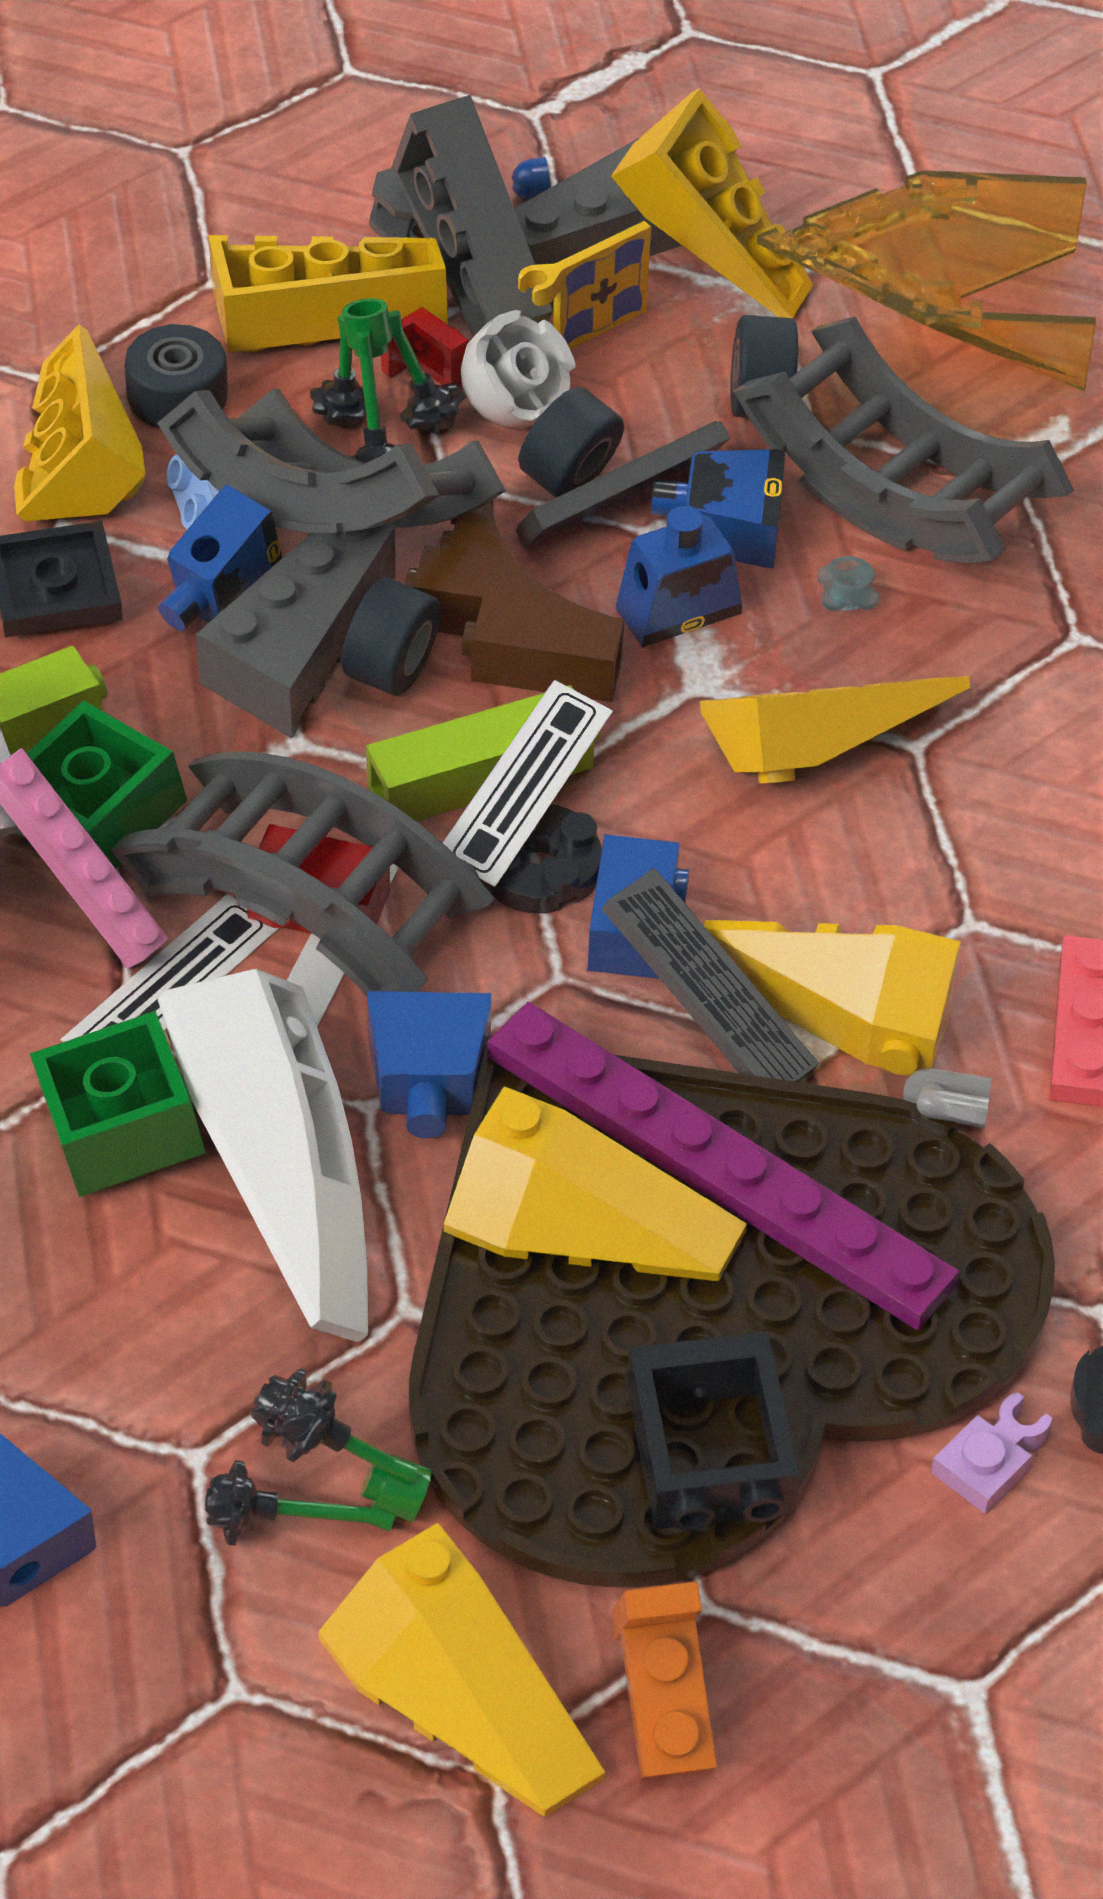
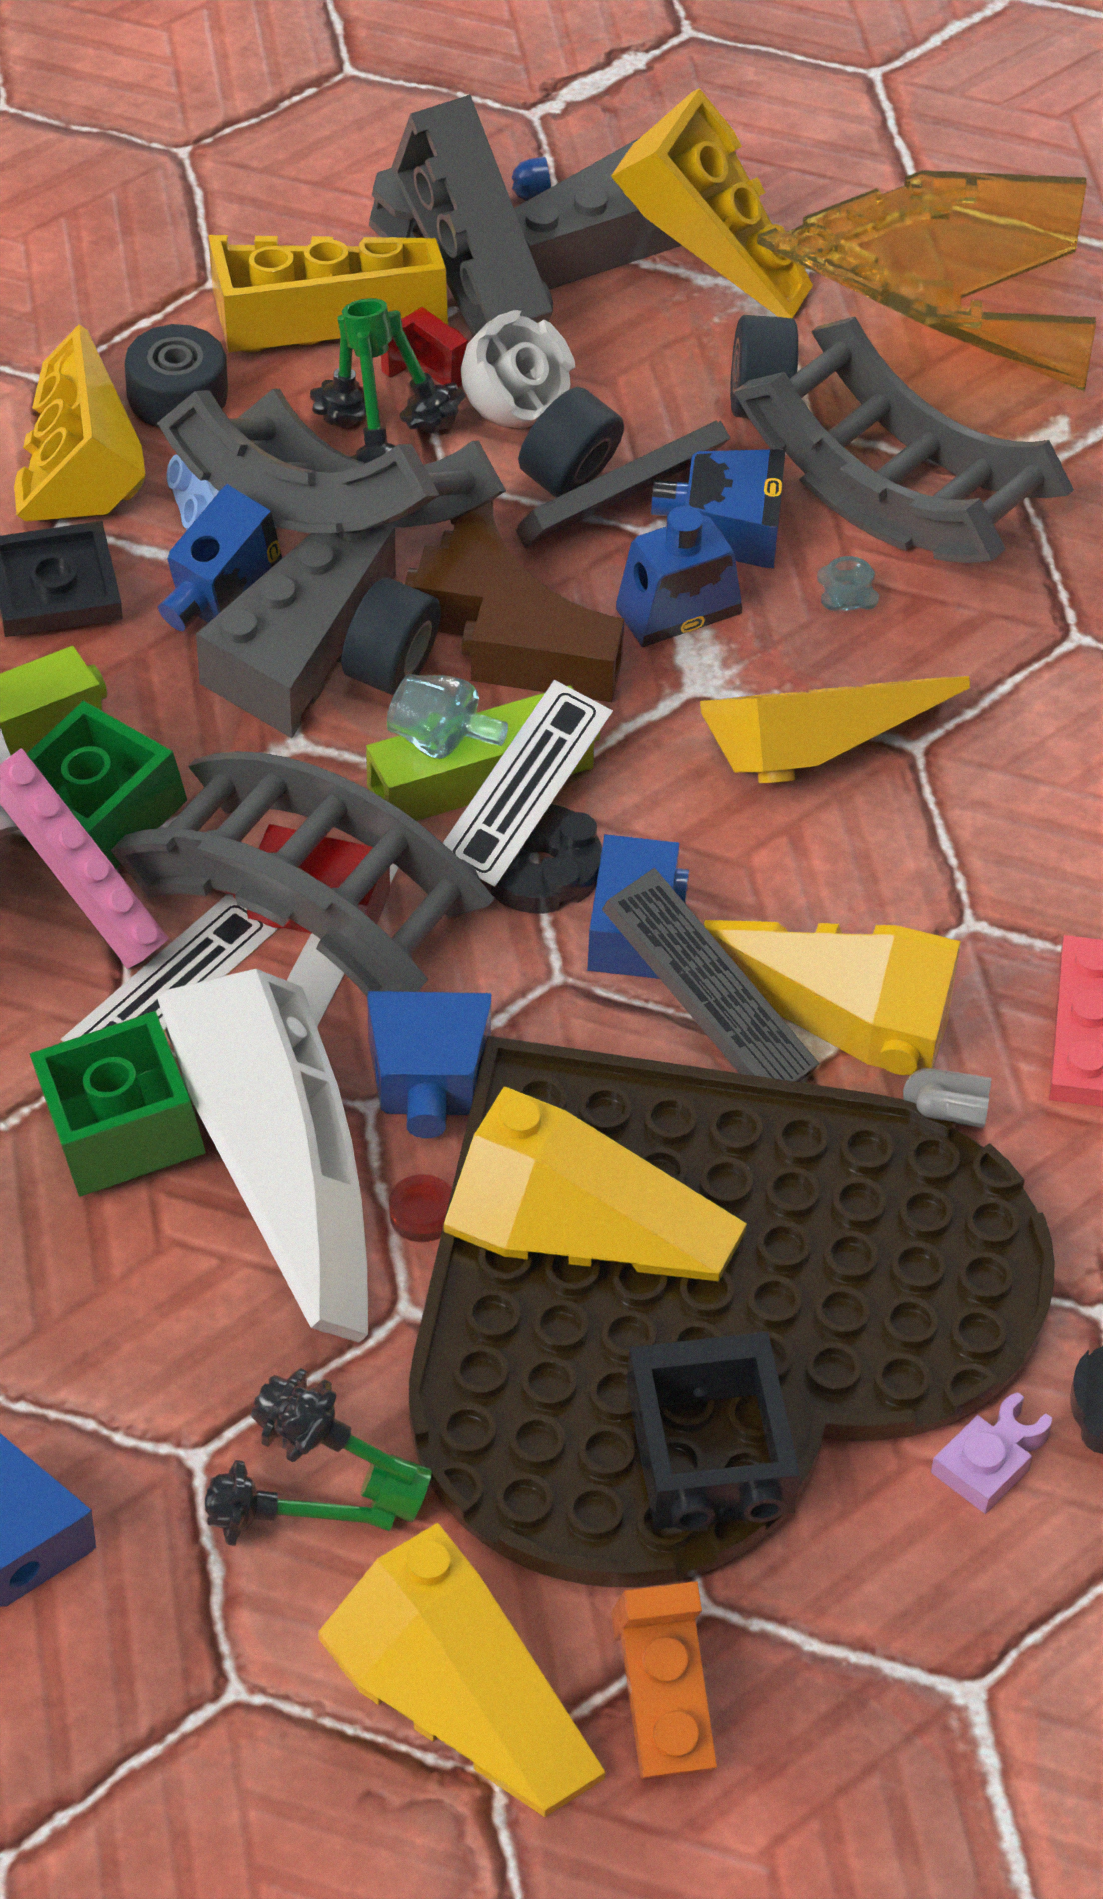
(419, 1207): none -> clear red tile
(439, 713): none -> clear light blue piece
(595, 285): yellow flag -> none
(724, 1165): magenta plate -> none

